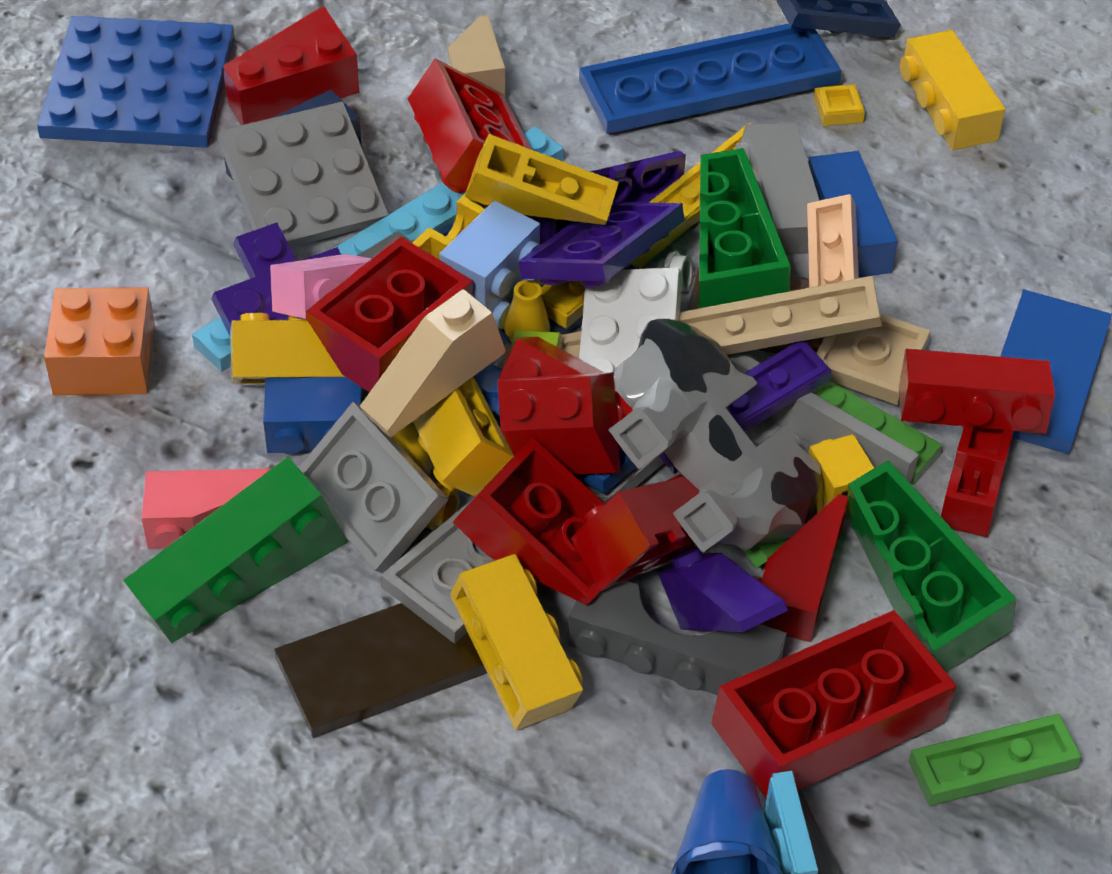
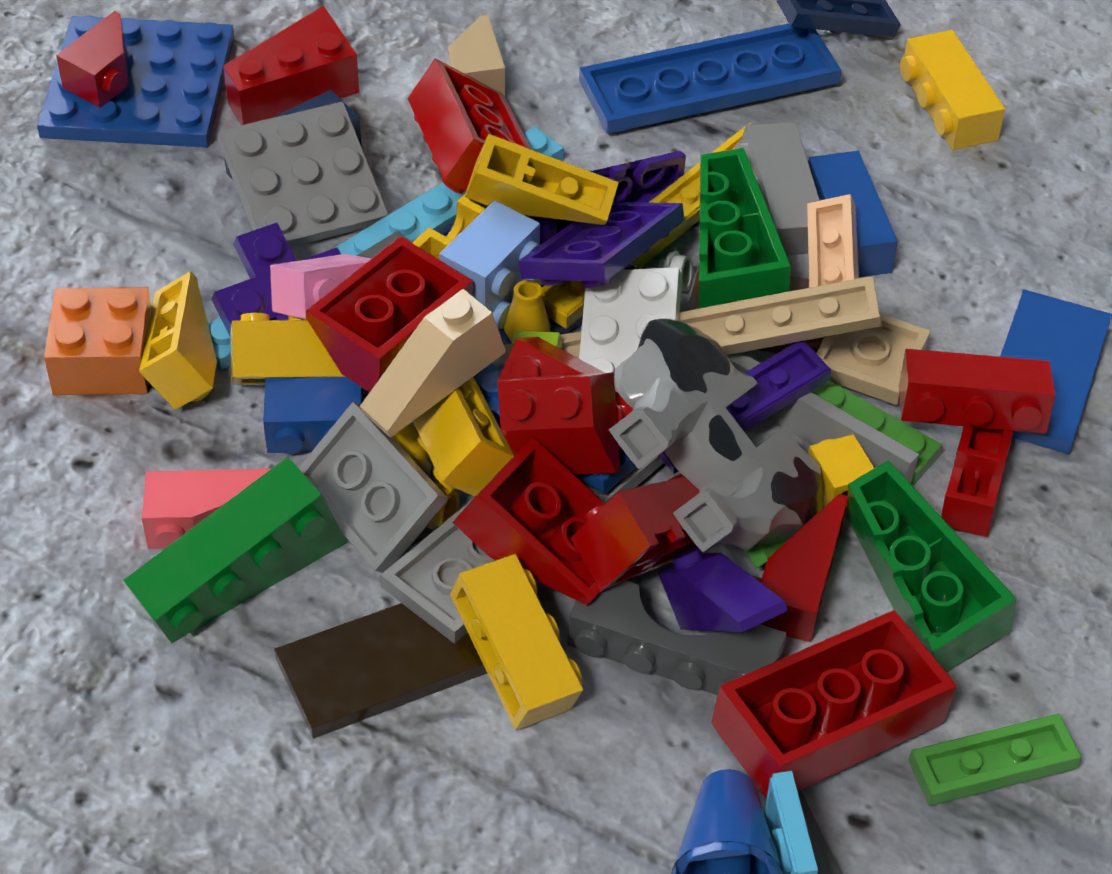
(96, 62): none -> slope
(178, 344): none -> yellow slope
(839, 105): yellow tile -> none

